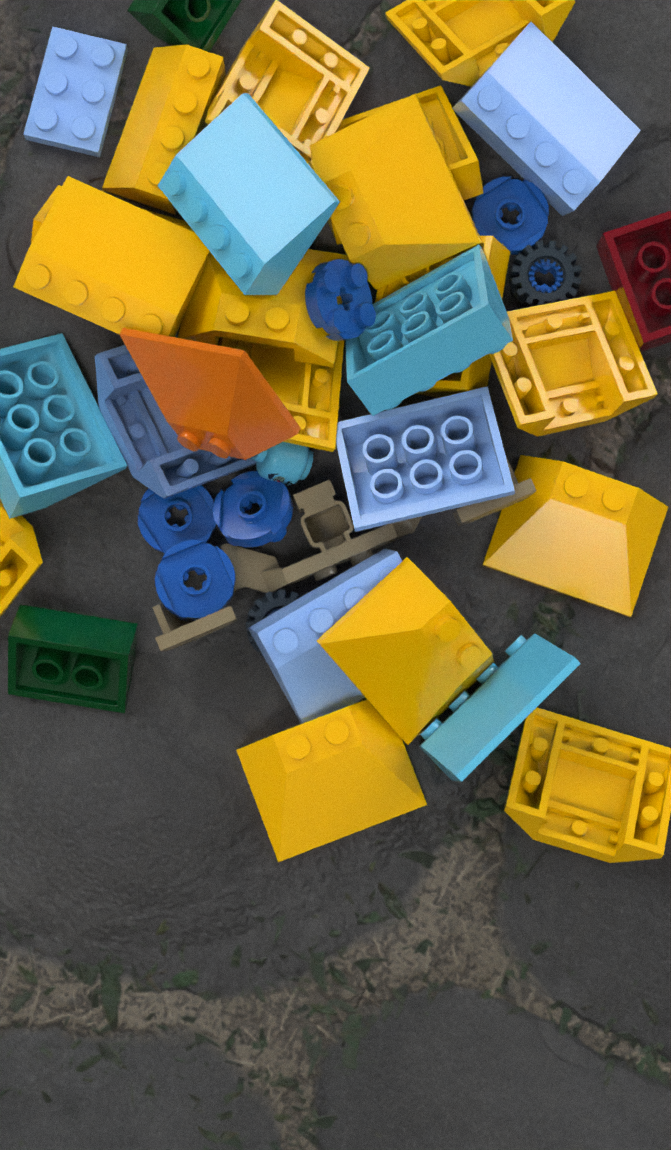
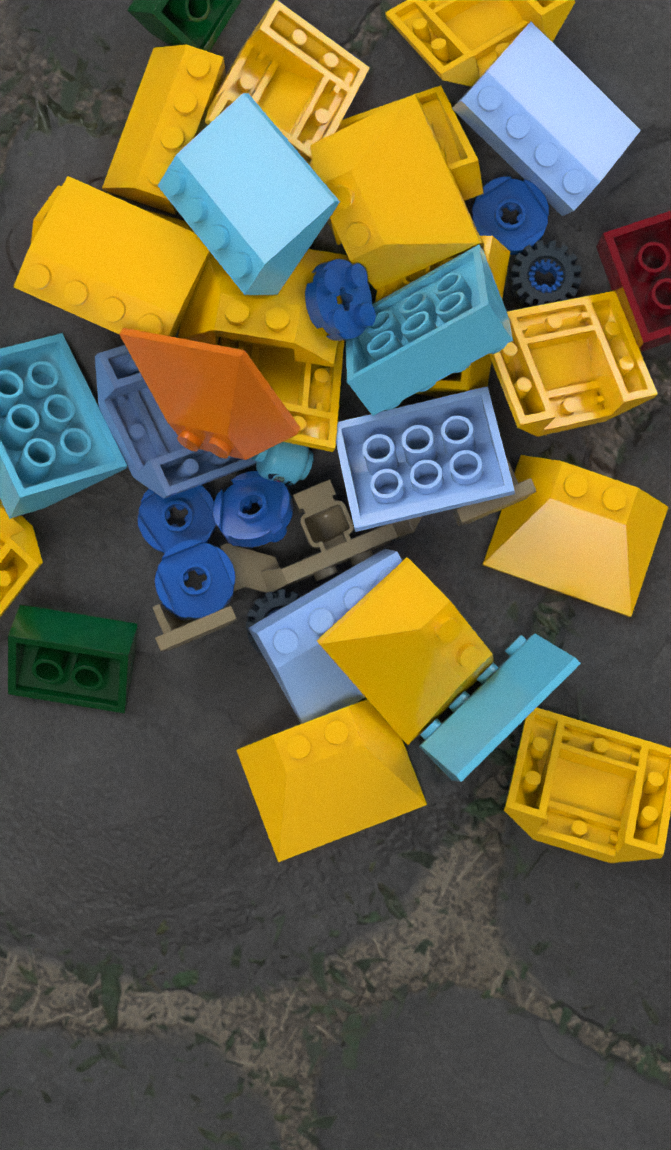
(76, 92): light blue plate -> none

